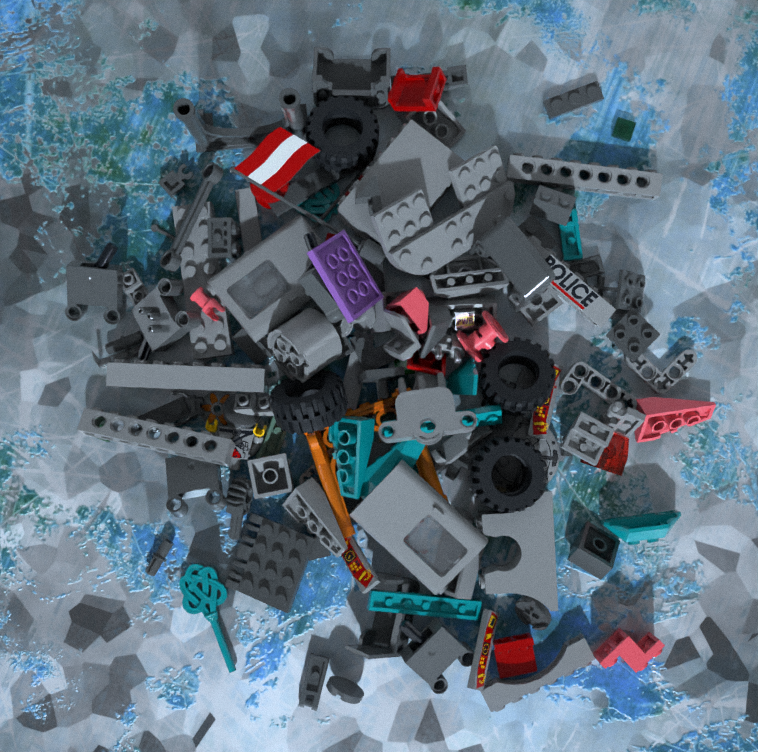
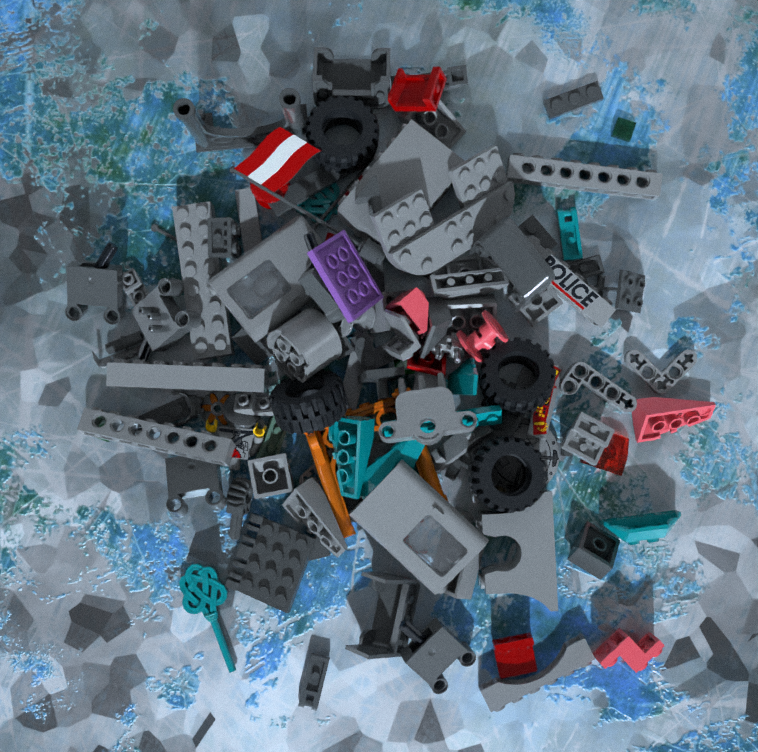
(159, 557): dark grey axle -> none
(171, 258): dark grey piece -> none
(173, 183): dark grey plate -> none
(207, 303): coral piece -> none
(347, 689): dark grey tile -> none
(359, 566): tile -> none
(423, 604): teal plate -> none
(464, 319): tile -> none
(483, 650): tile -> none
(533, 612): dark grey tile -> none
(552, 205): dark grey slope -> none
(625, 421): light grey plate -> none
(632, 335): dark grey bracket -> none

